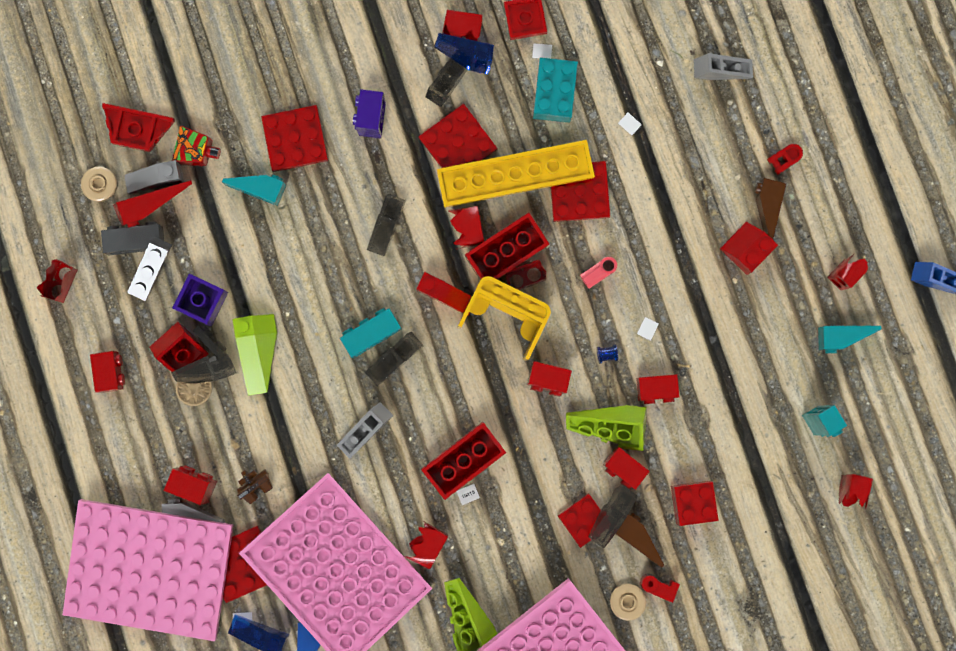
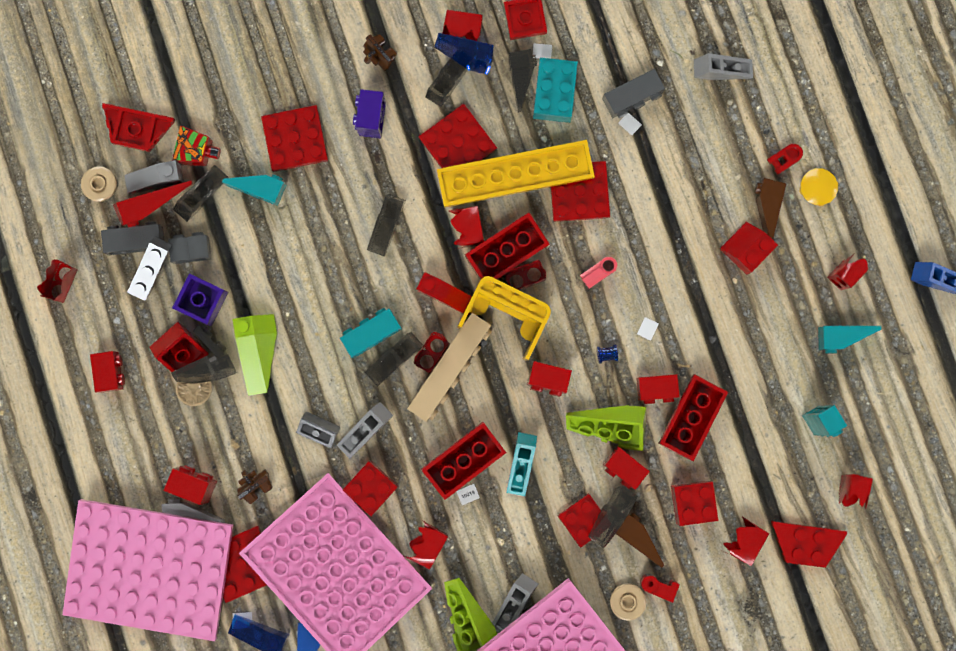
(189, 248): none -> dark grey brick
(199, 193): none -> clear smoke slope
(318, 429): none -> flat silver slope
(370, 488): none -> red brick
(376, 54): none -> reddish brown hips
(435, 355): none -> red piece
(449, 367): none -> tan brick
(515, 602): none -> light grey slope
(521, 70): none -> clear smoke slope
(521, 464): none -> teal slope
(633, 94): none -> dark grey brick
(693, 417): none -> red brick
(749, 542): none -> red piece
(807, 543): none -> red wing
(819, 186): none -> yellow dish

